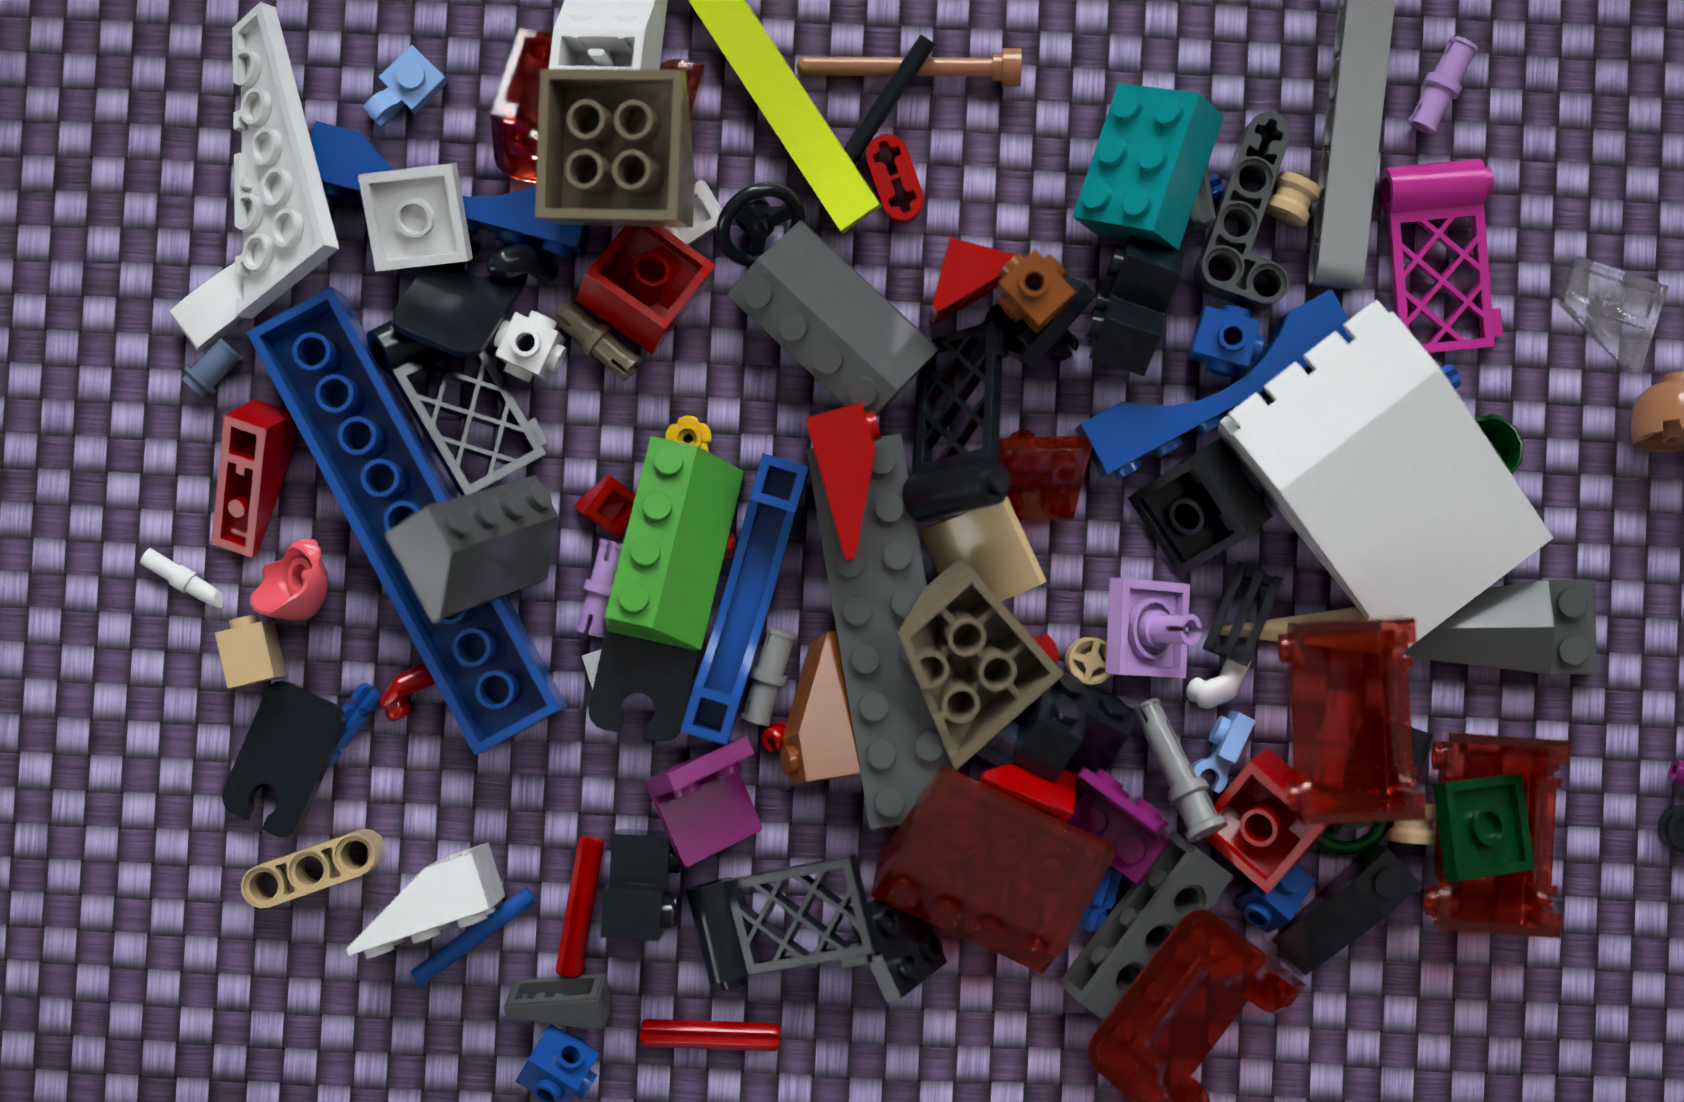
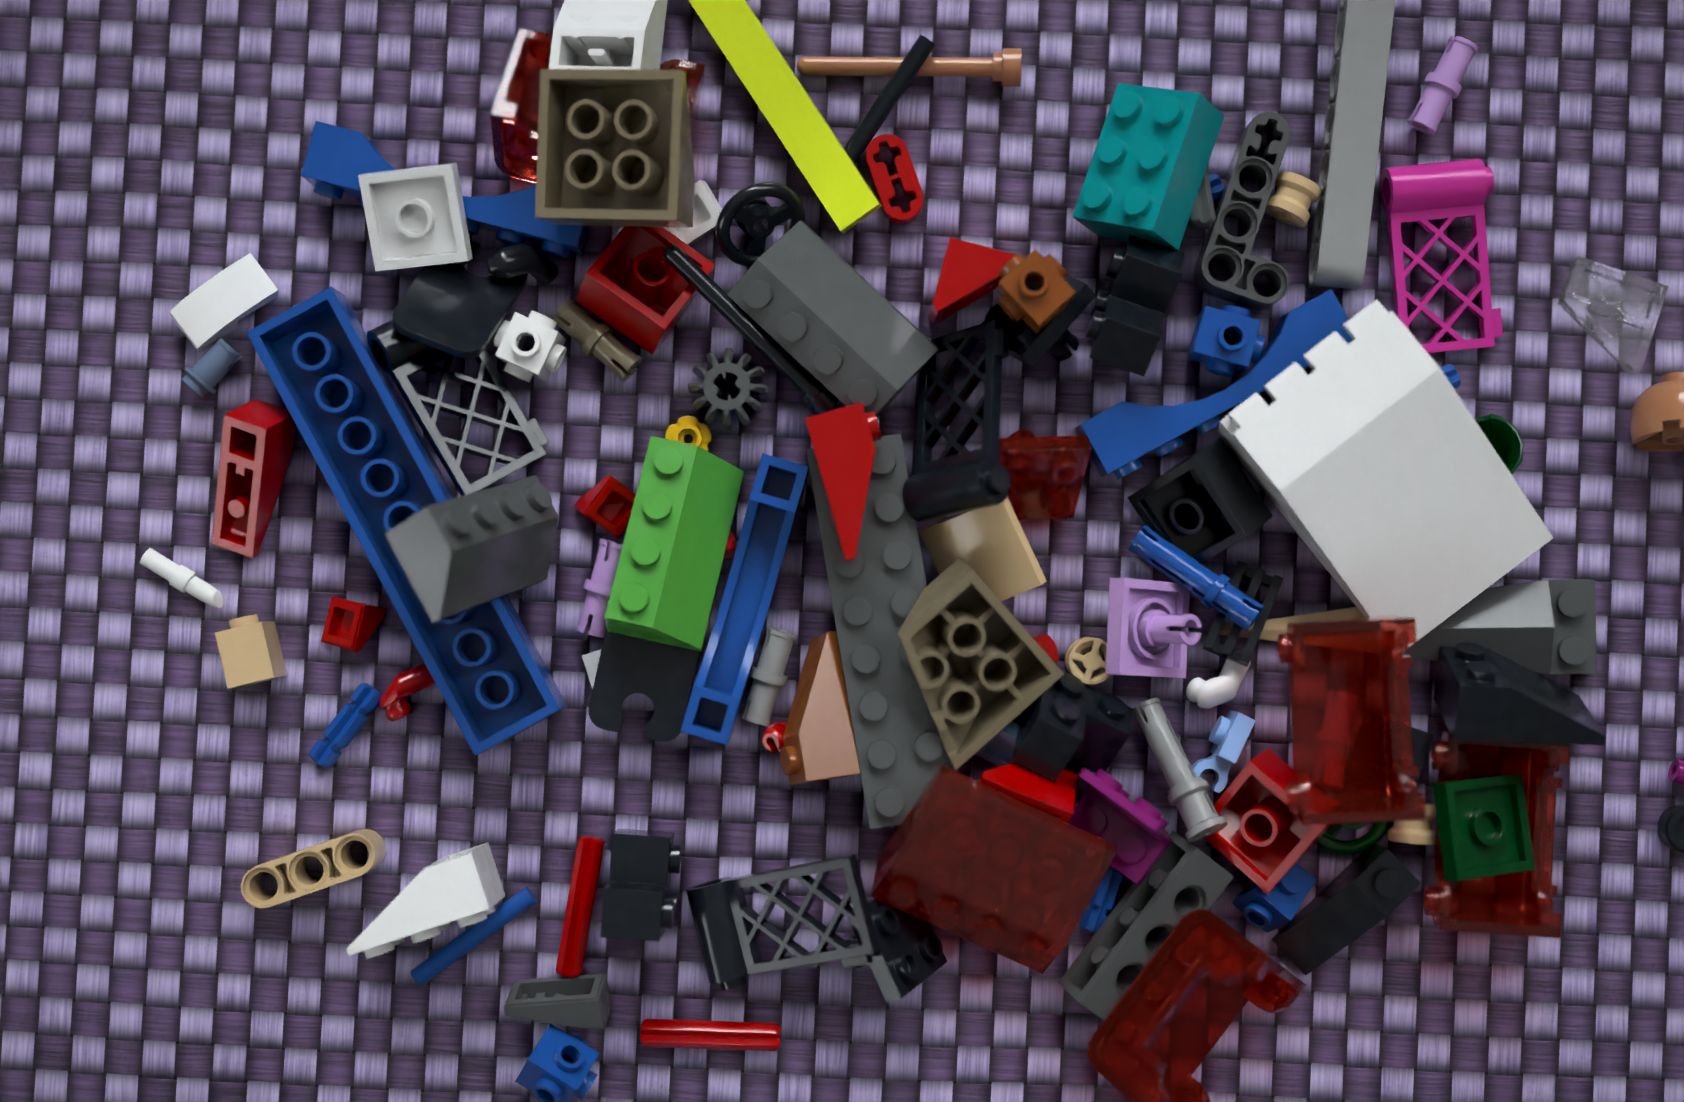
(276, 175): white wing -> none
(290, 751): black piece -> none
(294, 585): coral hair -> none
(351, 623): none -> red slope
(409, 83): light blue plate -> none
(705, 802): magenta bracket -> none
(712, 393): none -> dark grey gear
(815, 394): none -> black piece
(1205, 584): none -> blue pin
(1500, 700): none -> black slope

